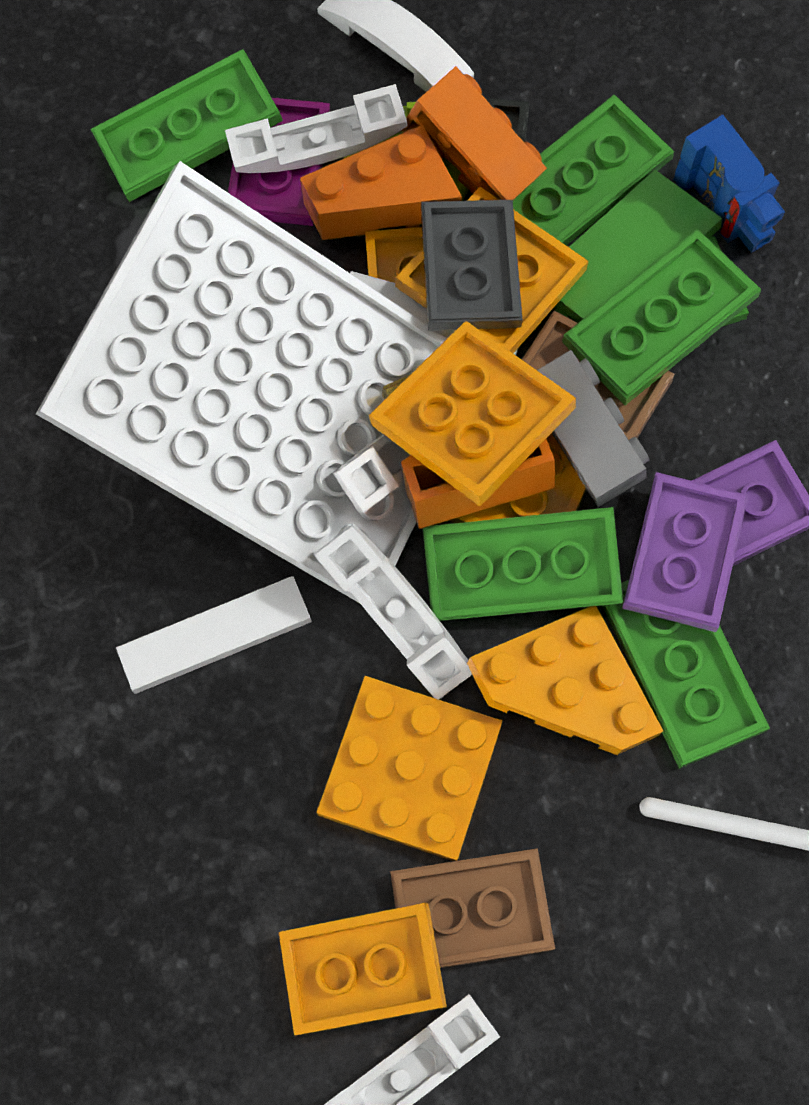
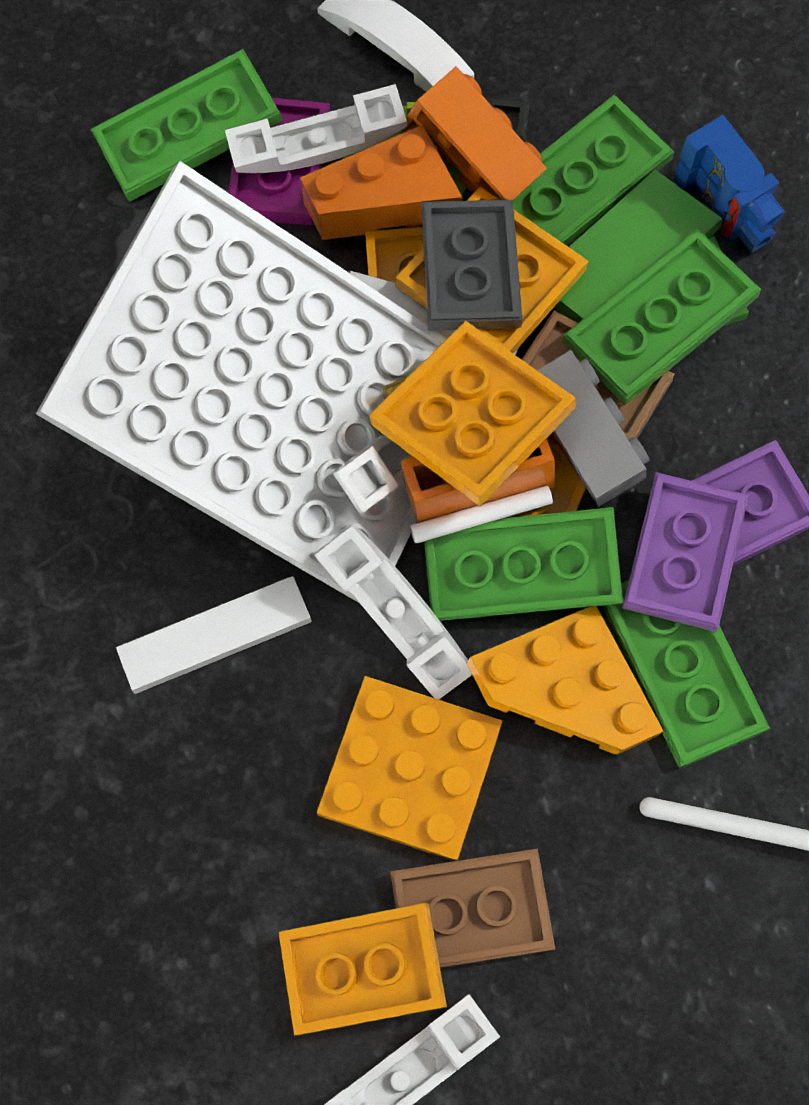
(481, 514): none -> white bar

